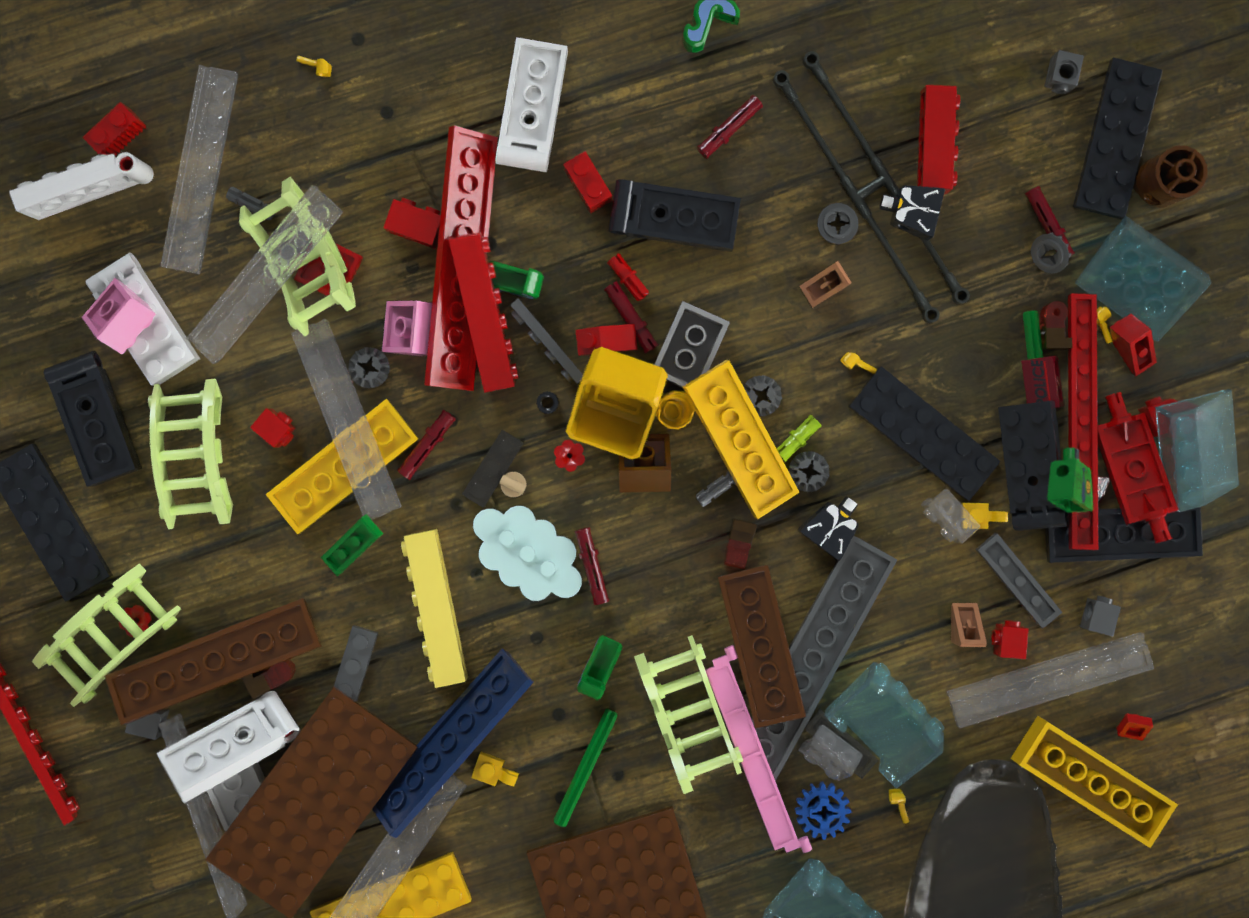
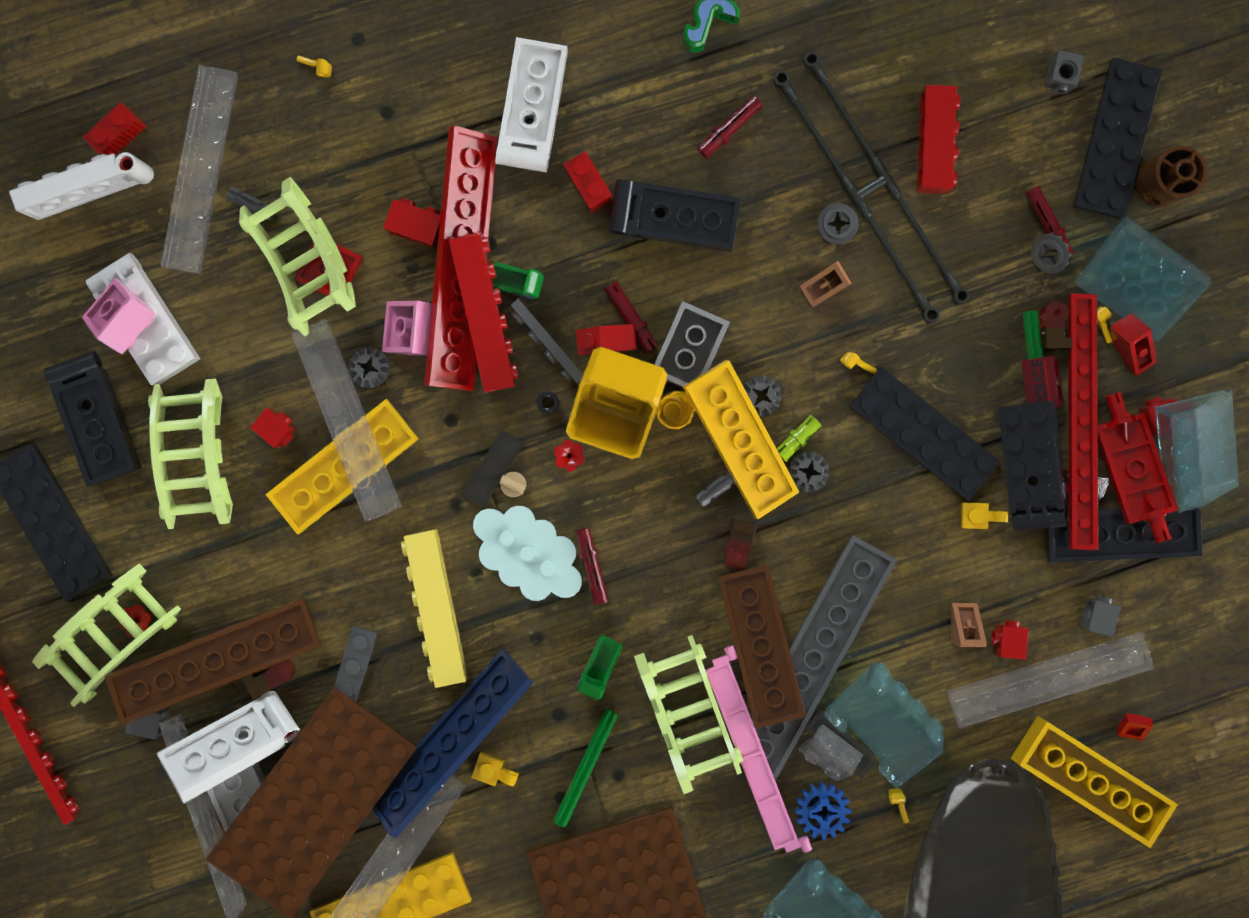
(265, 274): clear plate -> none
(351, 545): green tile -> none
(432, 436): dark red pin -> none
(628, 277): red axle -> none
(651, 470): reddish brown slope -> none
(832, 527): black torso -> none
(915, 209): black torso -> none
(952, 517): clear bracket -> none
(1018, 580): dark grey plate -> none
(1070, 483): green torso -> none

